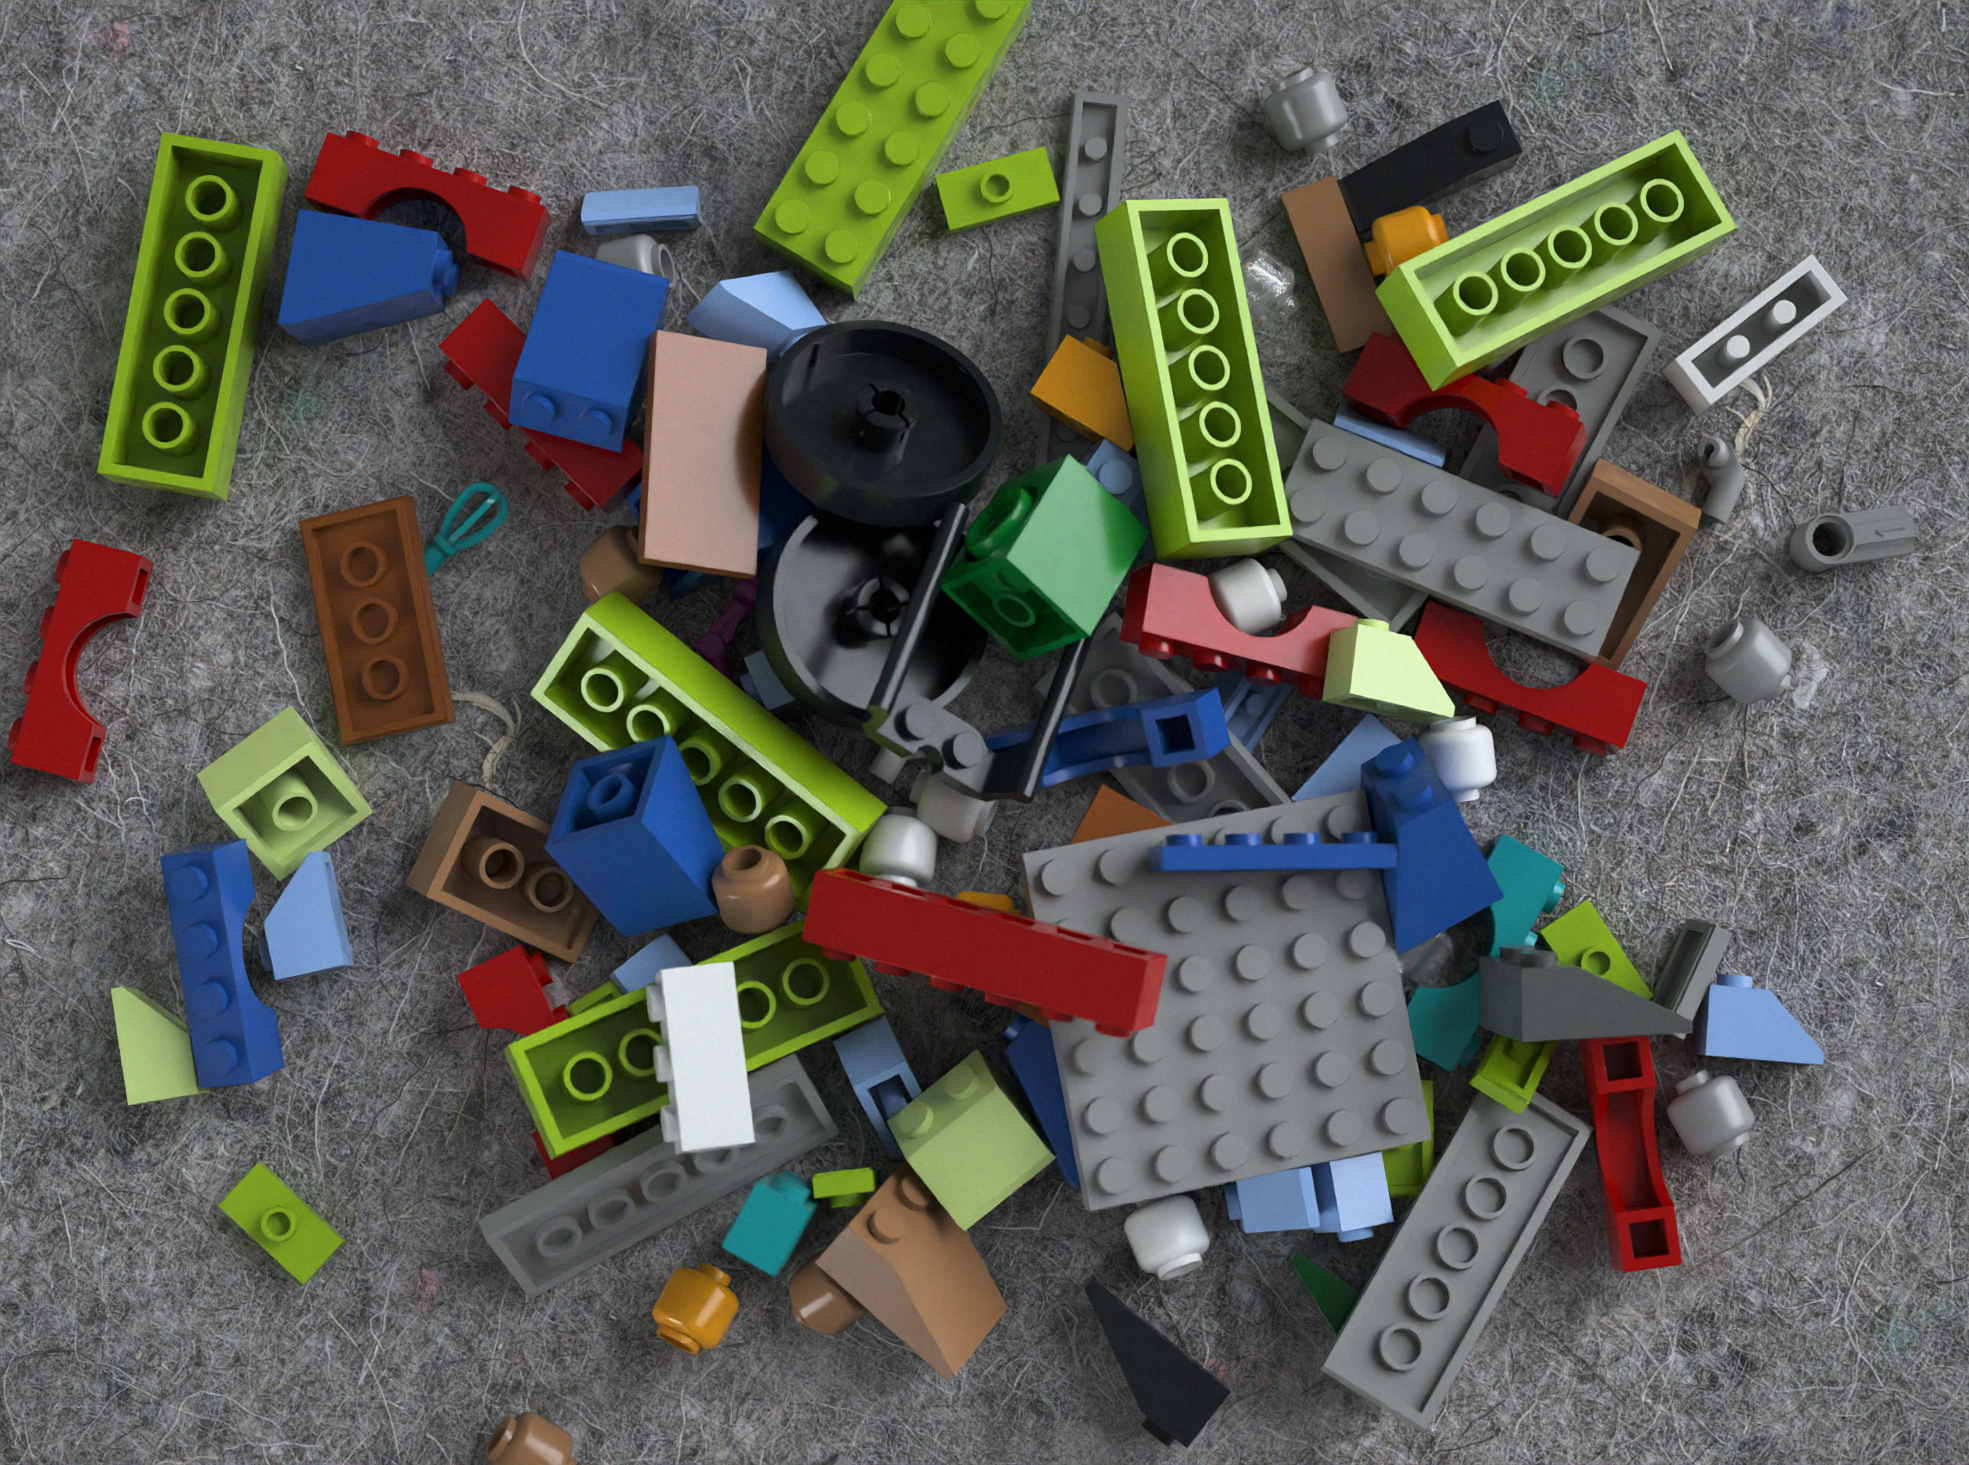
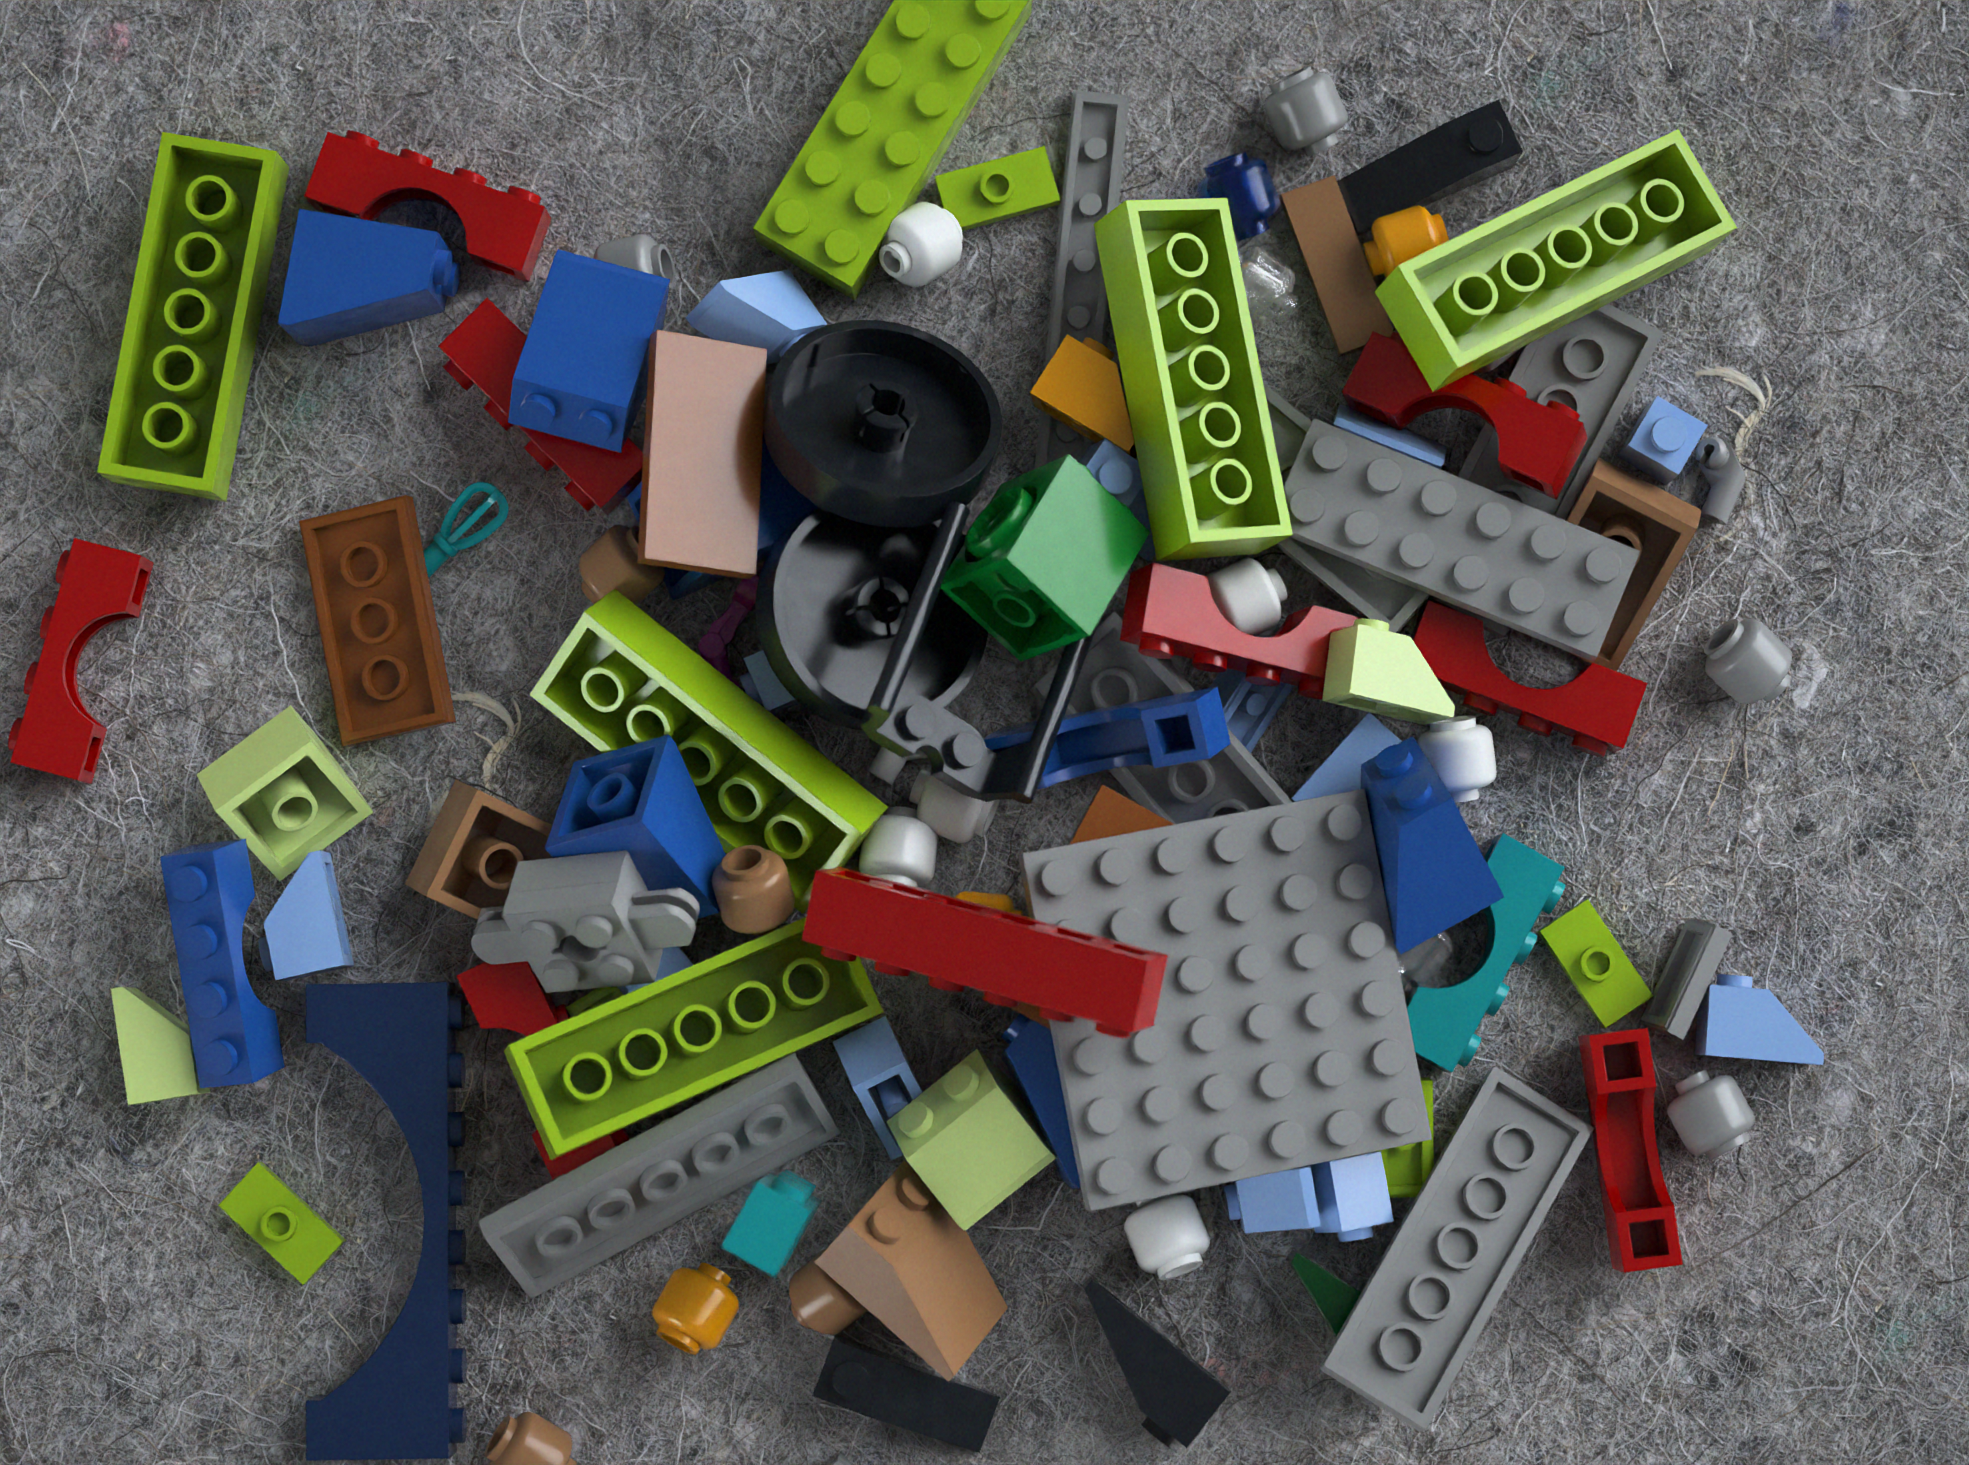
(407, 1390): none -> dark blue arch
(585, 922): none -> light grey brick
(641, 210): light blue slope -> none
(701, 1058): white brick -> none
(845, 1186): lime plate -> none
(905, 1394): none -> black slope
(921, 244): none -> white head
(1248, 190): none -> clear blue head
(1297, 853): blue plate -> none
(1512, 1070): lime plate -> none
(1544, 999): dark grey slope -> none
(1662, 440): none -> light blue brick
(1754, 335): white brick -> none
(1855, 537): light grey piece -> none

